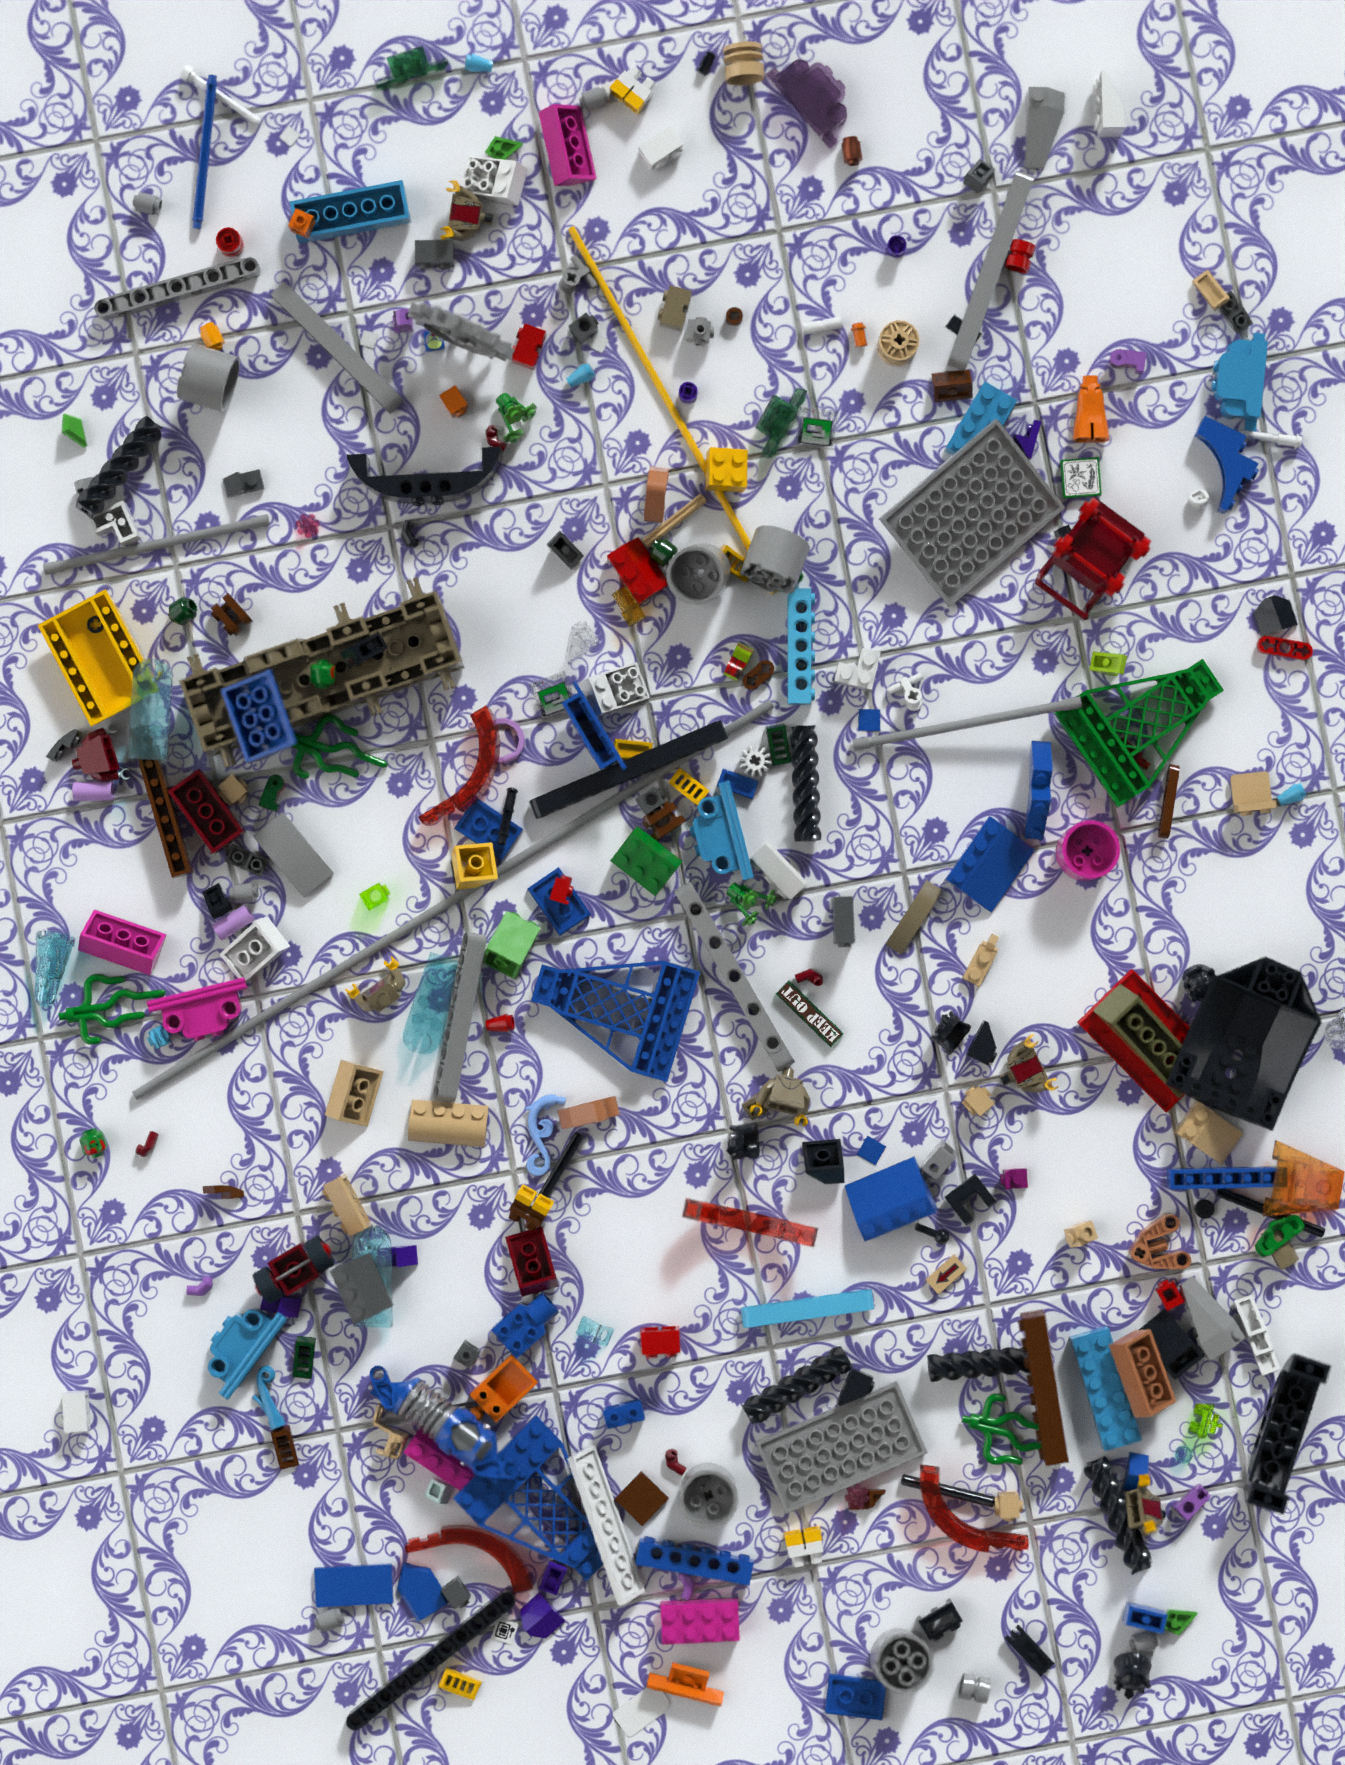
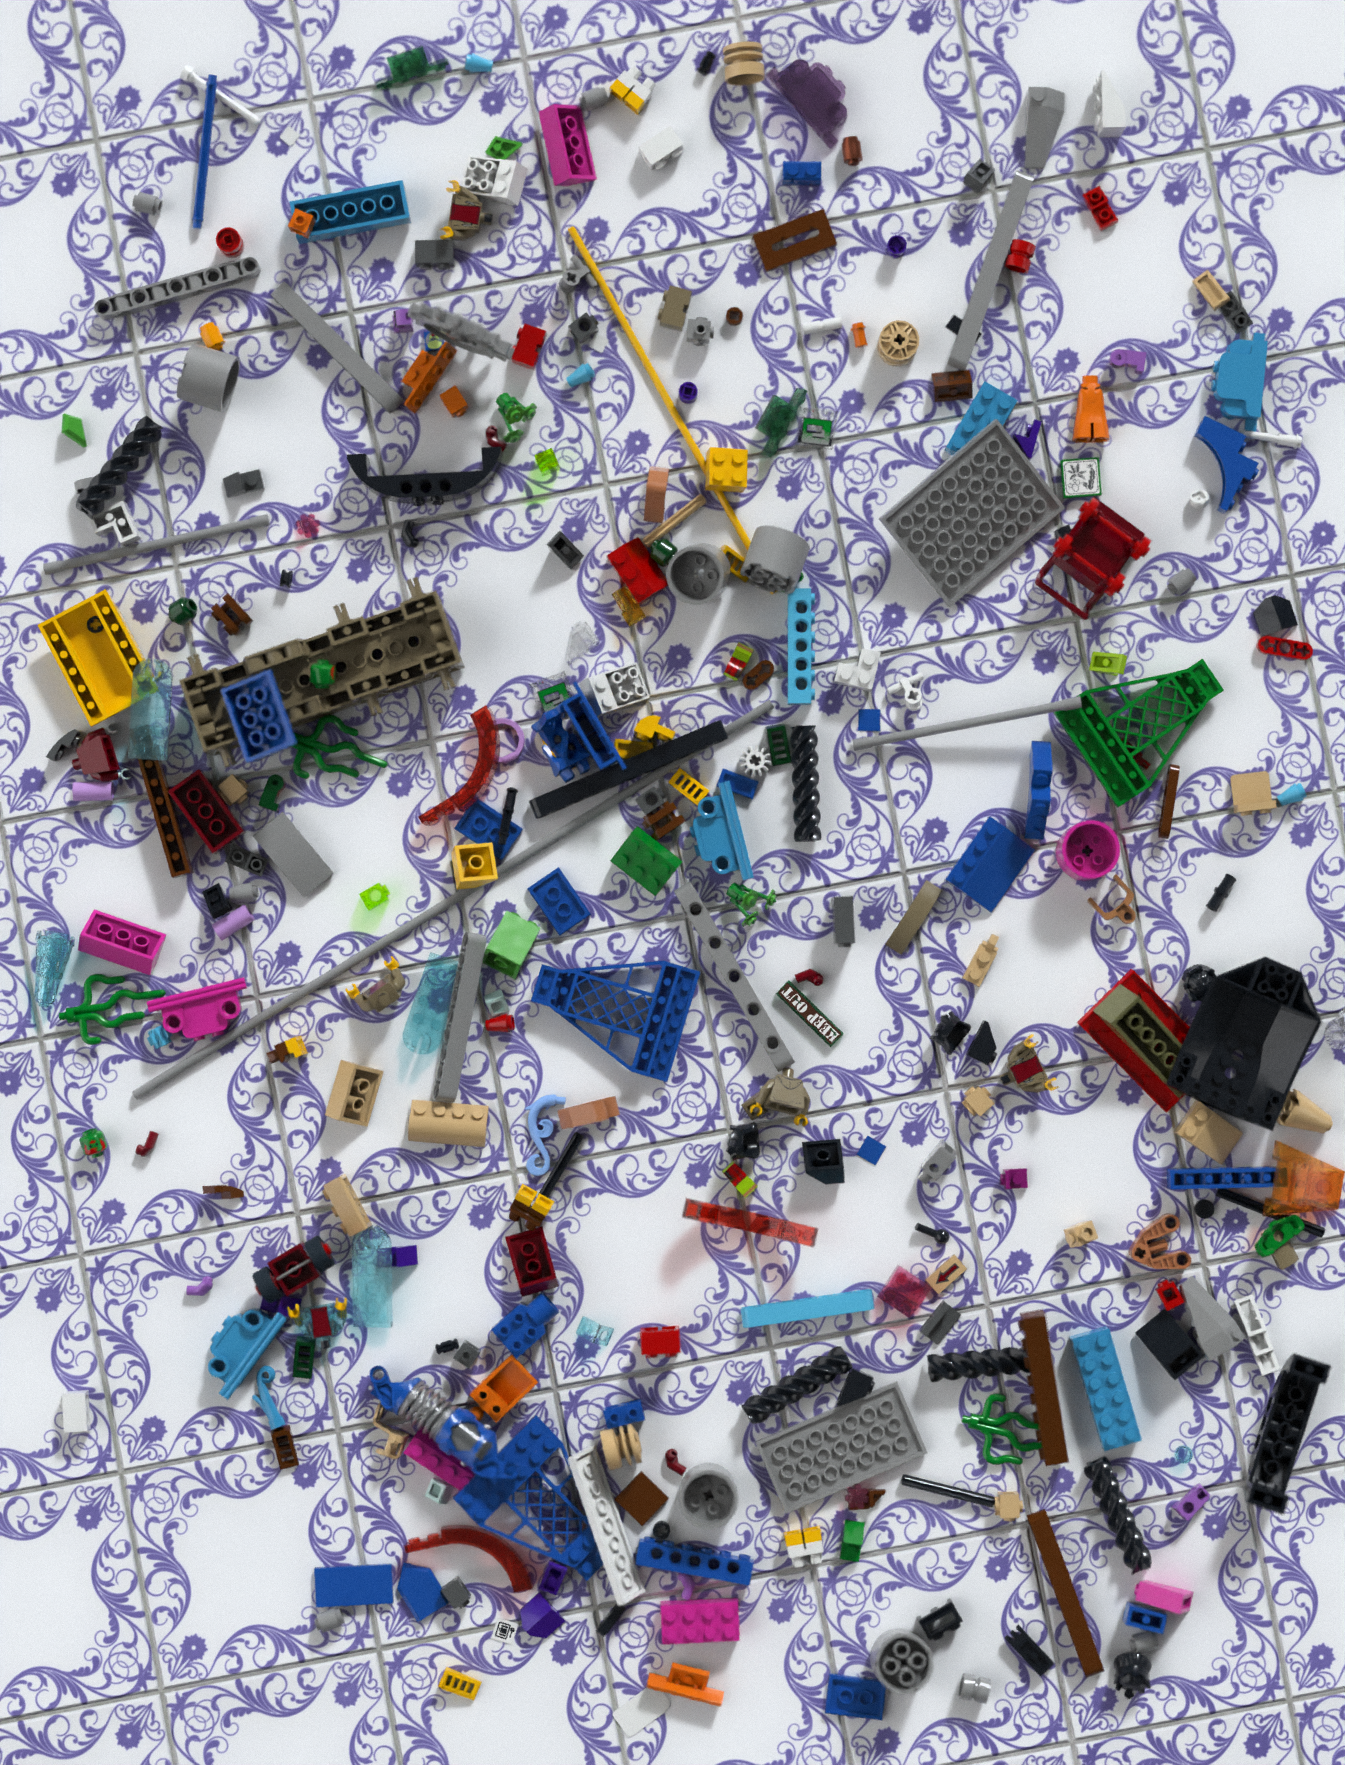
(254, 949): white slope -> none
(284, 1049): none -> hips
(286, 578): none -> black bush
(320, 1321): none -> torso
(361, 1288): dark grey slope -> none
(363, 650): black slope -> none
(368, 339): white sticker -> none
(425, 373): none -> orange bracket
(426, 1667): black beam -> none
(447, 1346): none -> black piece
(496, 1003): none -> light aqua slope
(547, 462): none -> clear neon green brick
(559, 755): none -> blue hips
(562, 889): red brick -> none
(610, 1619): none -> black beam
(621, 1446): none -> tan wheel
(649, 726): none -> yellow brick
(659, 1524): none -> black bush
(739, 1179): none -> leg
(775, 259): none -> reddish brown piece
(778, 871): white slope -> none
(801, 173): none -> blue brick
(852, 1540): none -> green slope
(890, 1199): blue slope -> none
(904, 1291): none -> clear pink slope
(939, 1322): none -> dark grey panel
(956, 1528): clear red arch -> none
(965, 1192): black connector -> none
(1065, 1593): none -> reddish brown beam
(1099, 208): none -> red slope
(1122, 909): none -> medium nougat piece
(1136, 1465): blue slope -> none
(1142, 1373): nougat brick -> none
(1144, 1507): torso -> none
(1163, 1596): none -> dark pink slope
(1178, 1620): bright green piece -> none
(1181, 581): none -> light grey brick
(1206, 1411): clear neon green hips -> none
(1221, 892): none -> black pin
(1303, 1114): none -> tan cone

